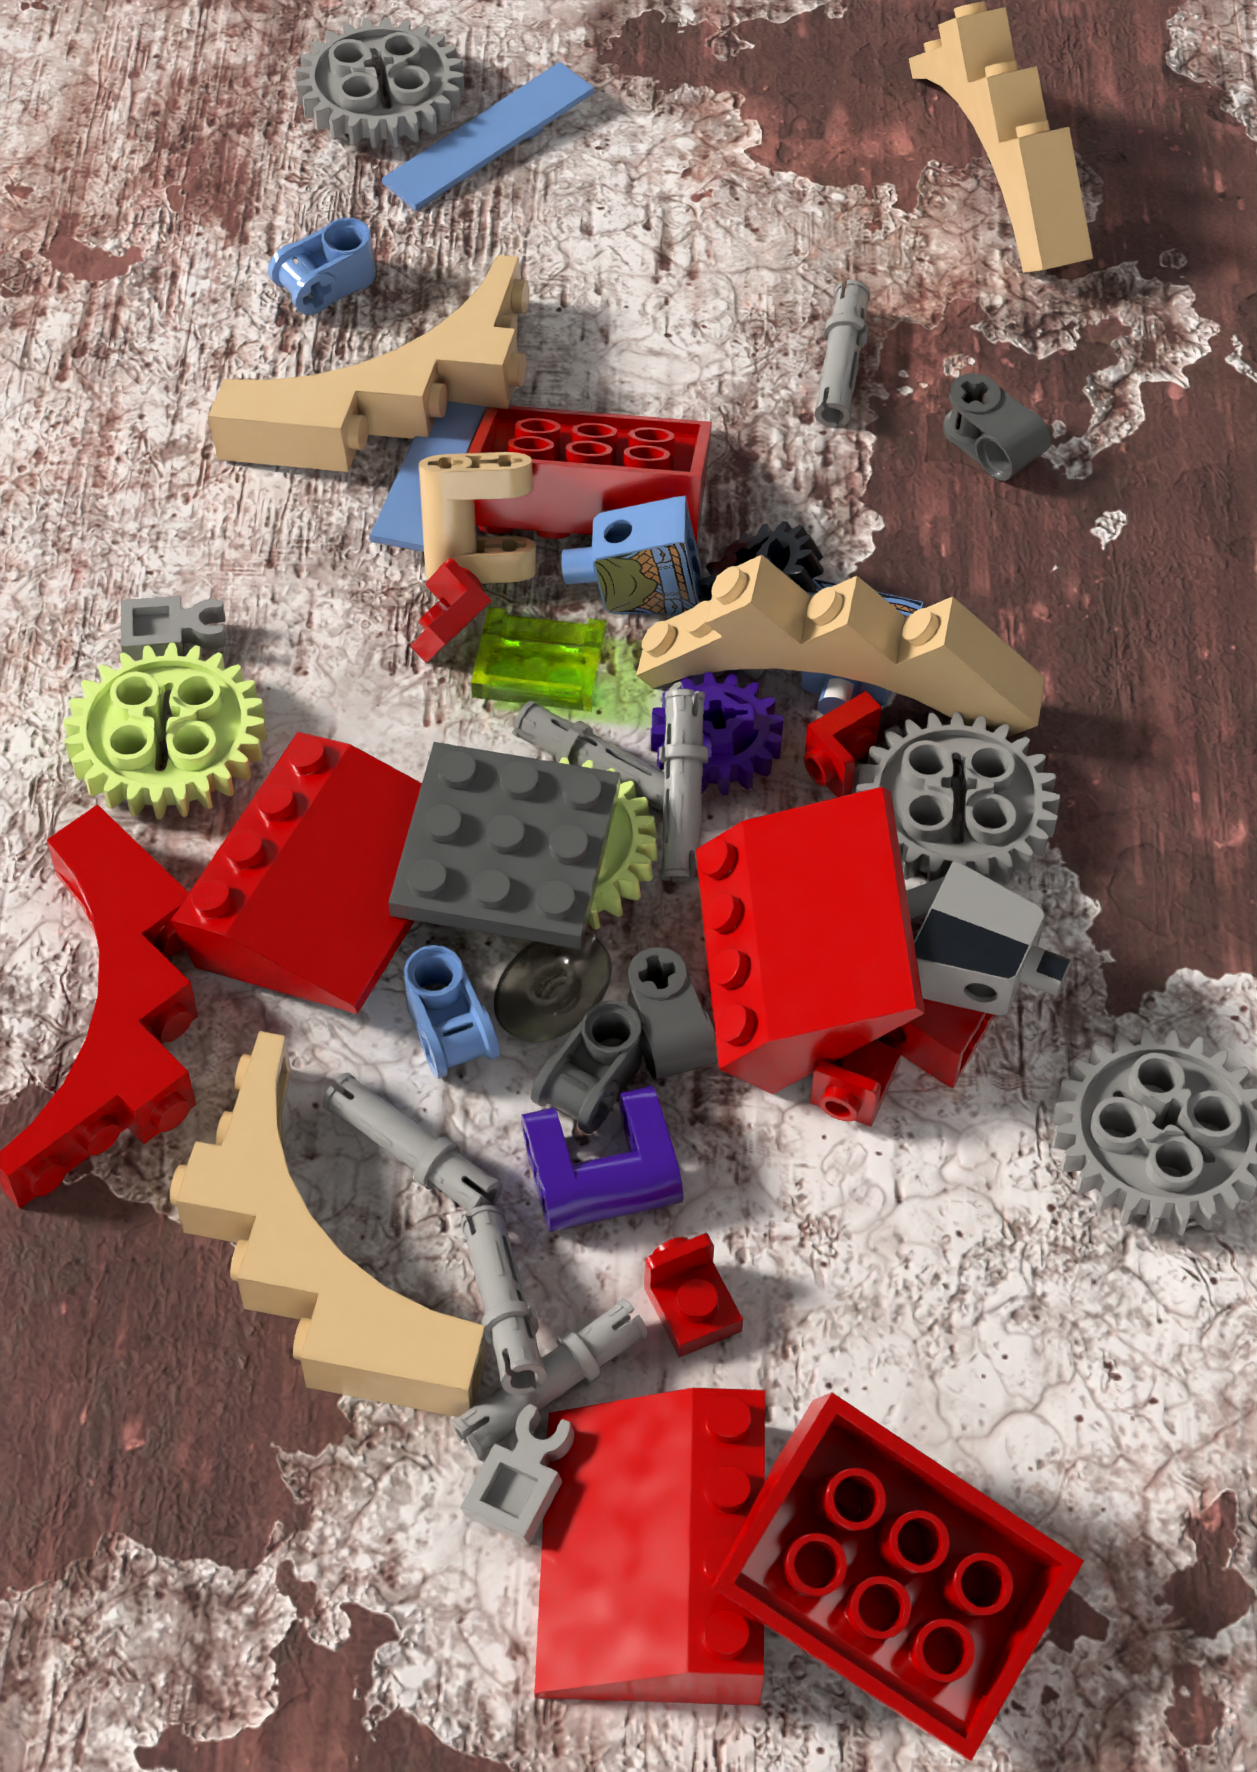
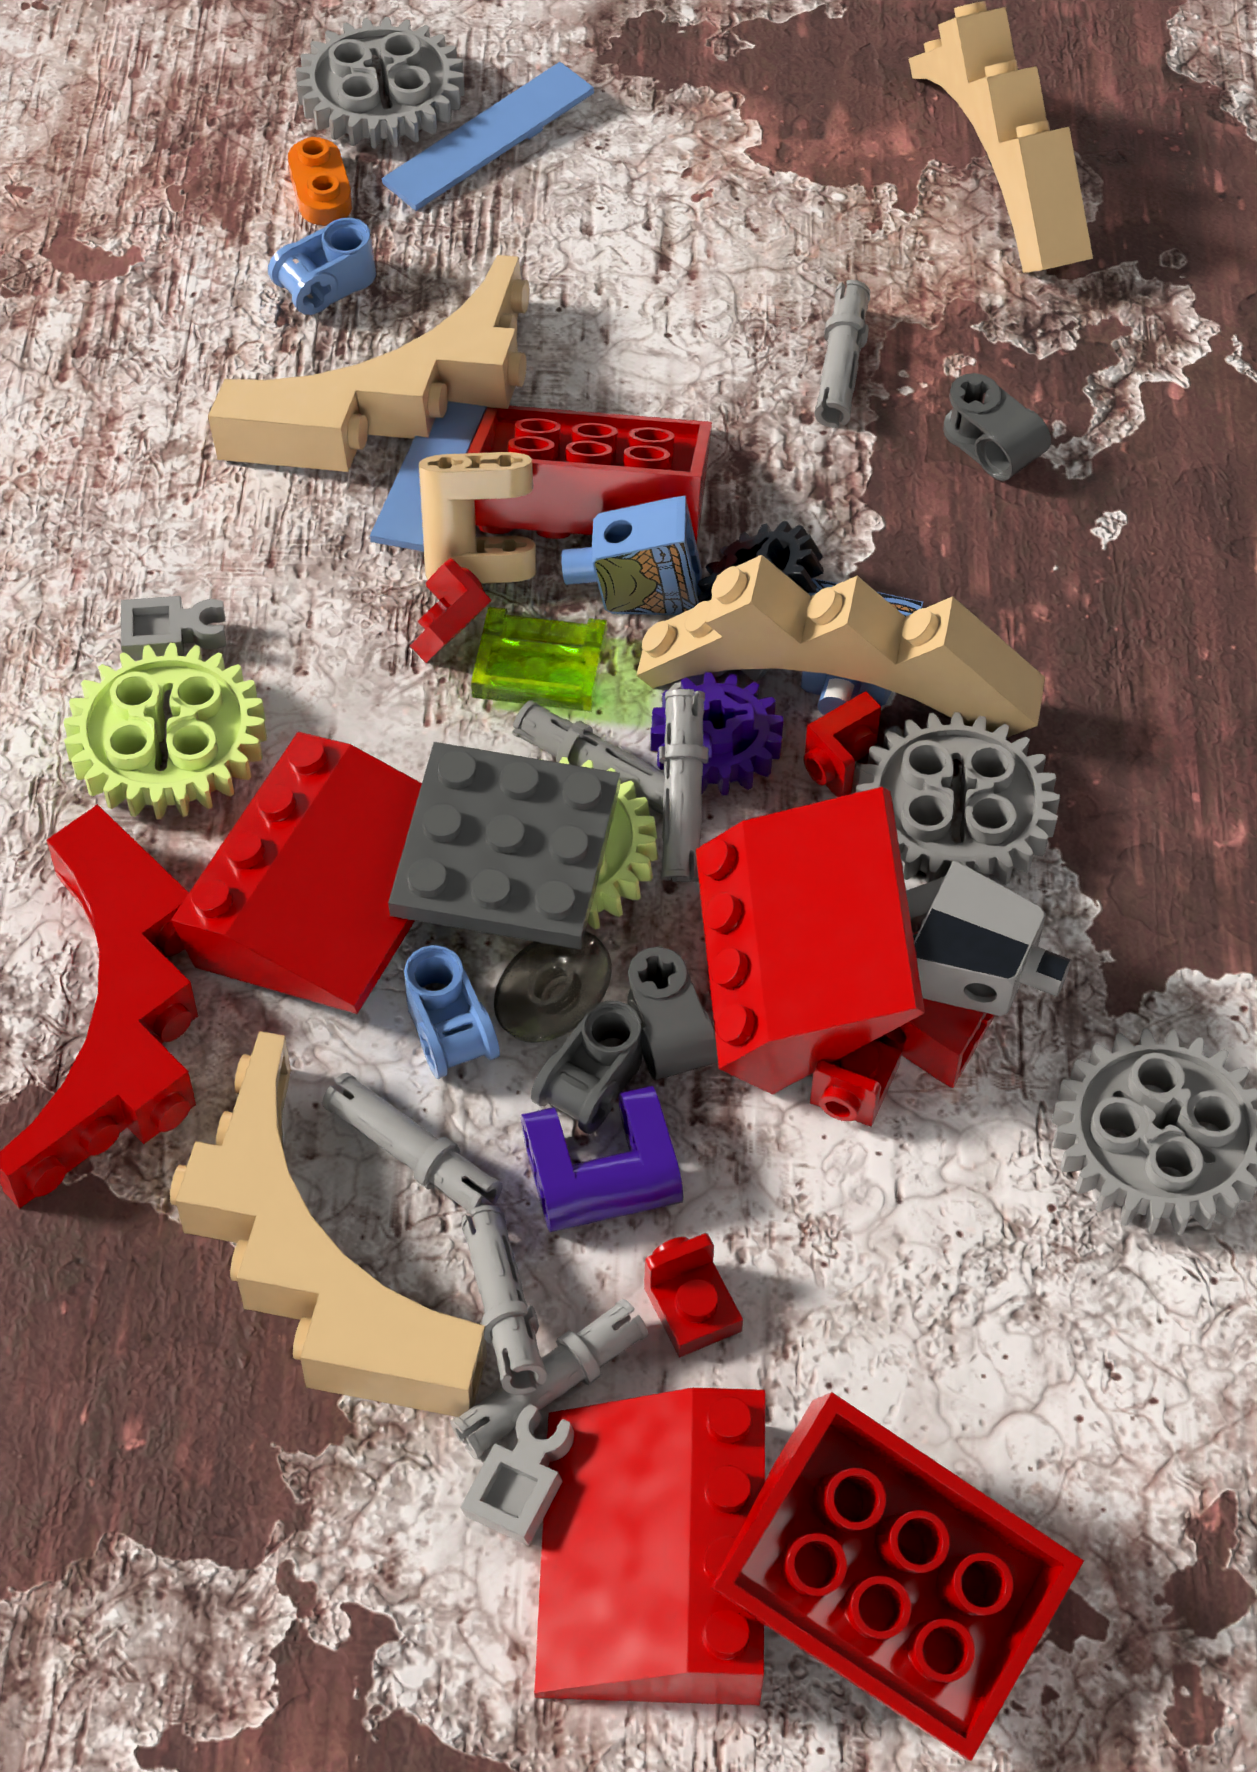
(319, 180): none -> orange plate

